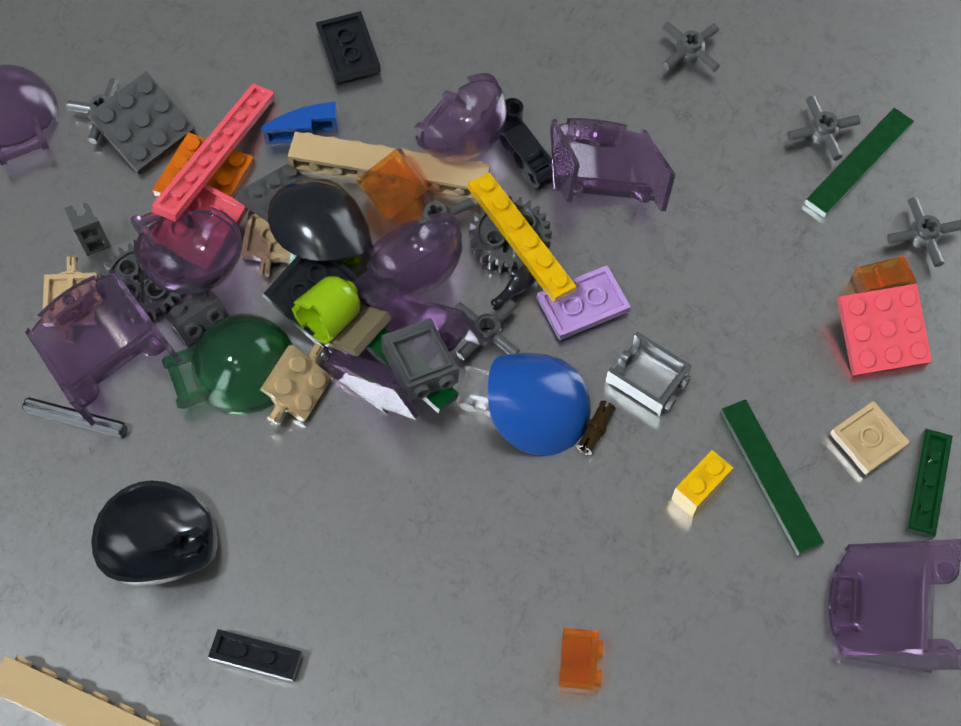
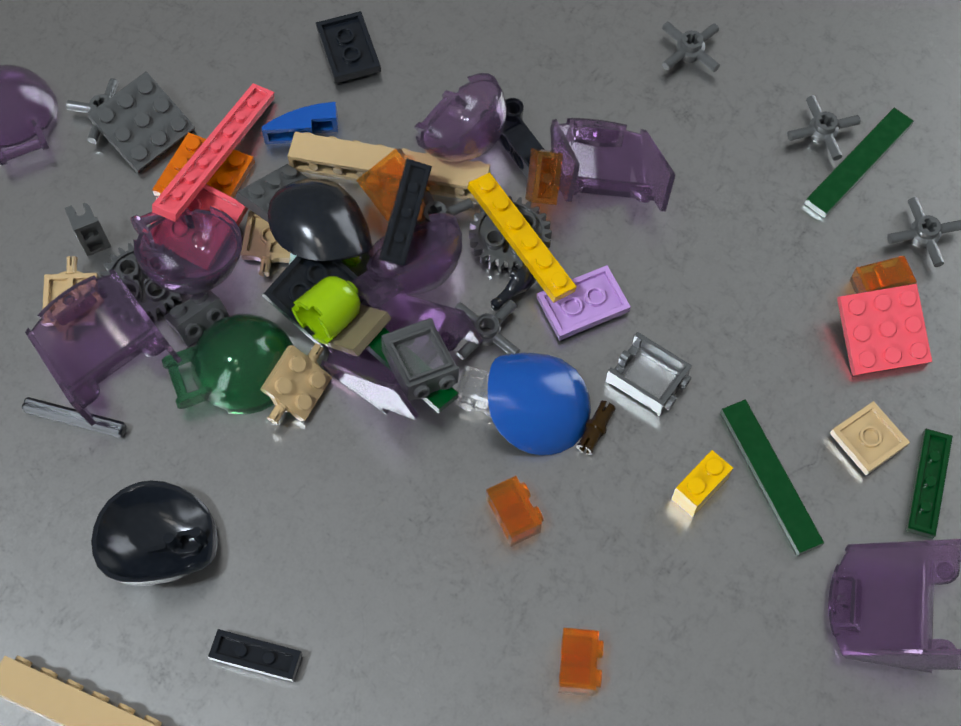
(405, 212): none -> black tile
(514, 511): none -> clear orange brick
(544, 176): none -> clear orange brick

